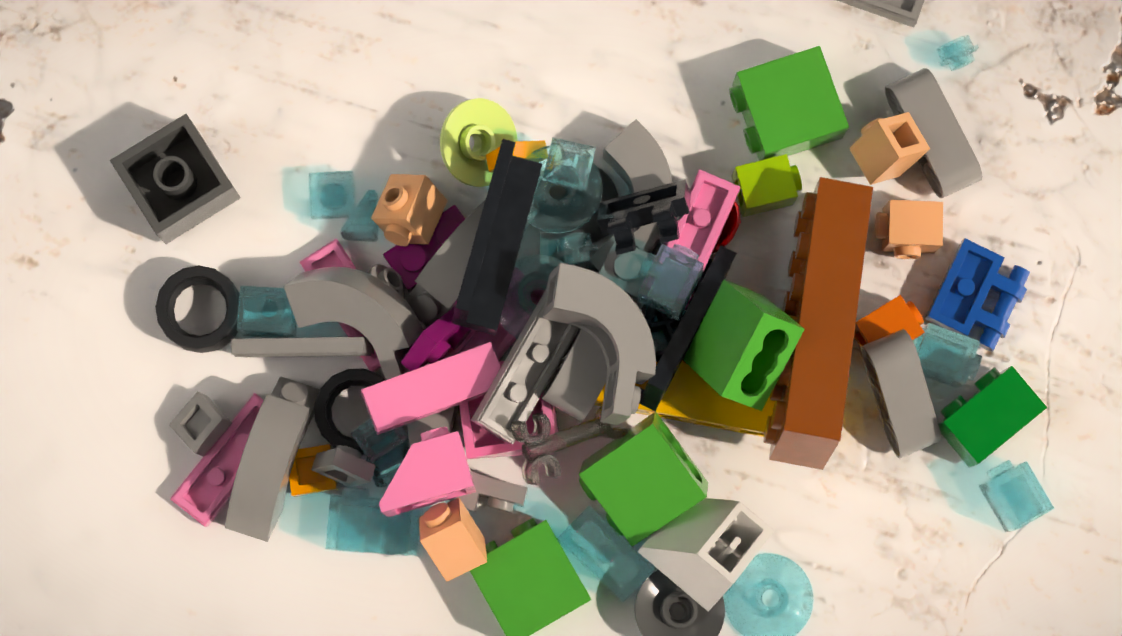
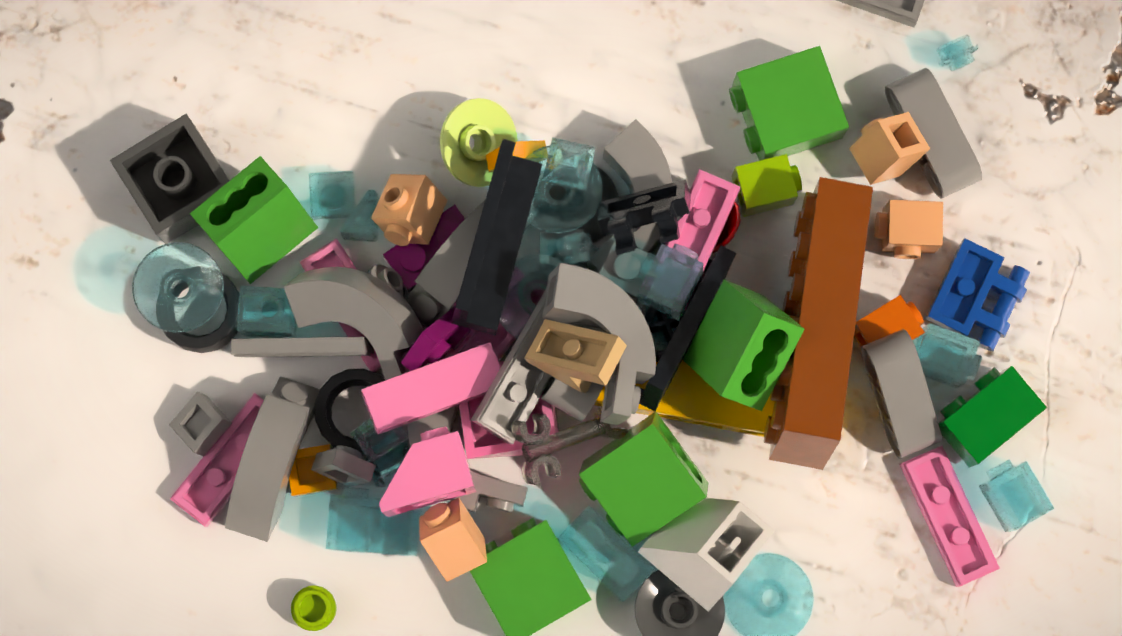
(159, 275): none -> clear light blue dish
(254, 219): none -> bright green piece
(313, 608): none -> lime plate
(575, 354): none -> tan slope
(949, 516): none -> bright pink tile

